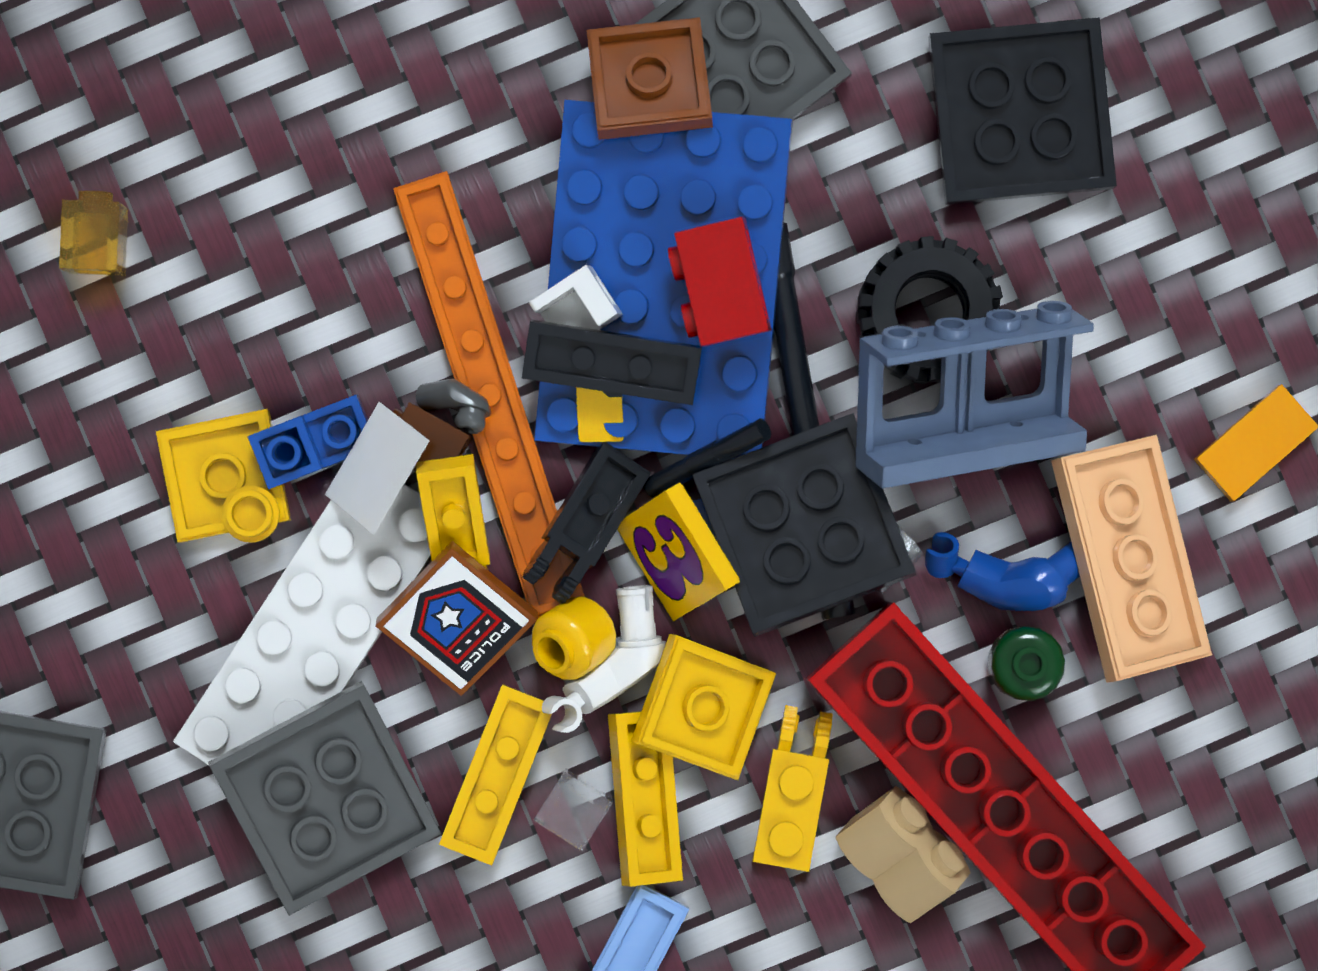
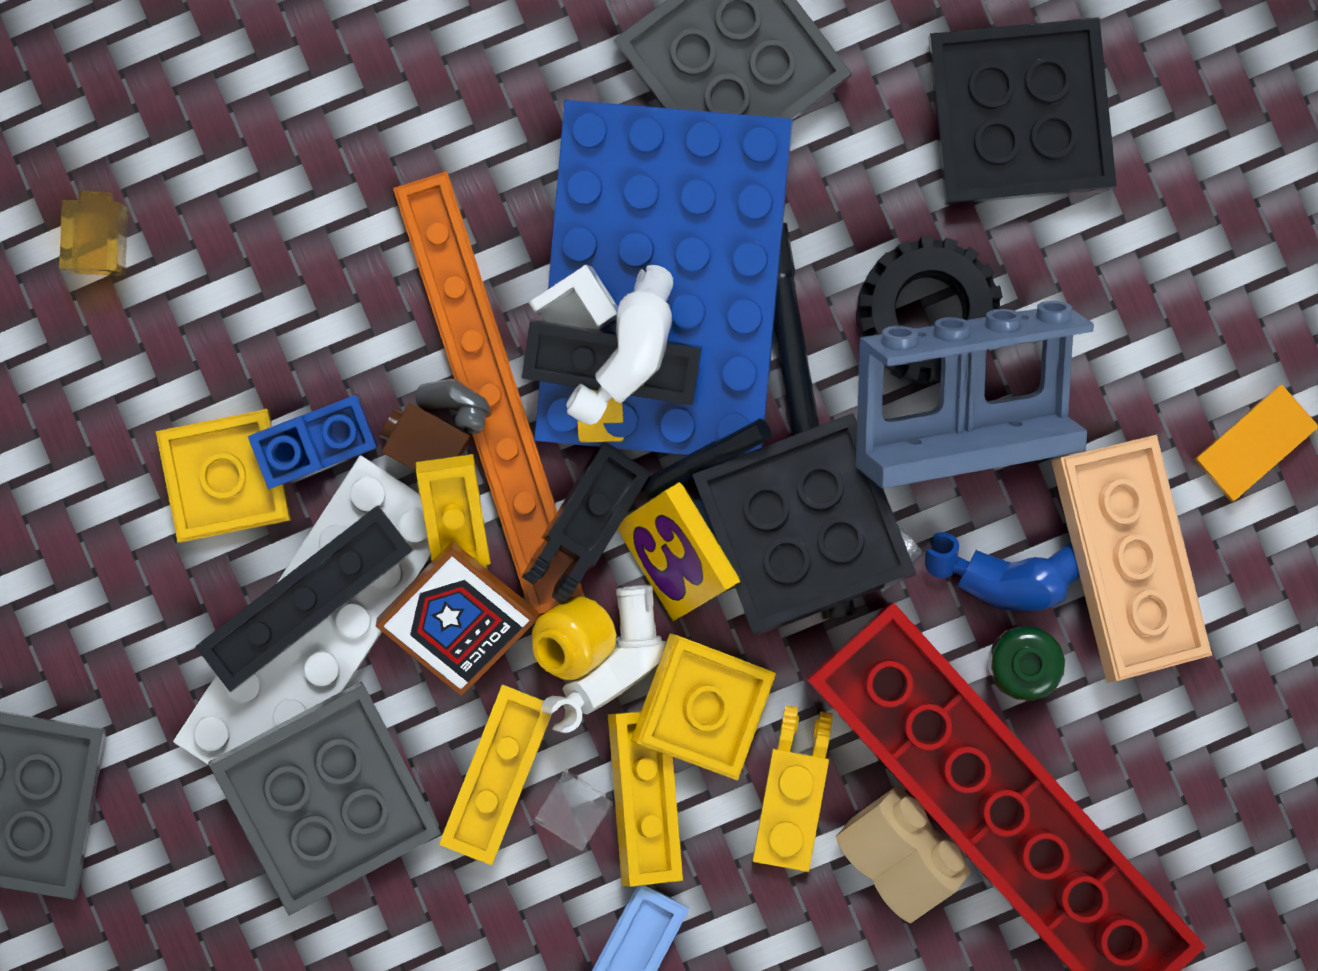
(250, 513): yellow plate -> none
(304, 598): none -> black plate
(377, 468): white sticker -> none
(641, 344): none -> white arm
(649, 78): dark orange tile -> none
(720, 282): red brick -> none

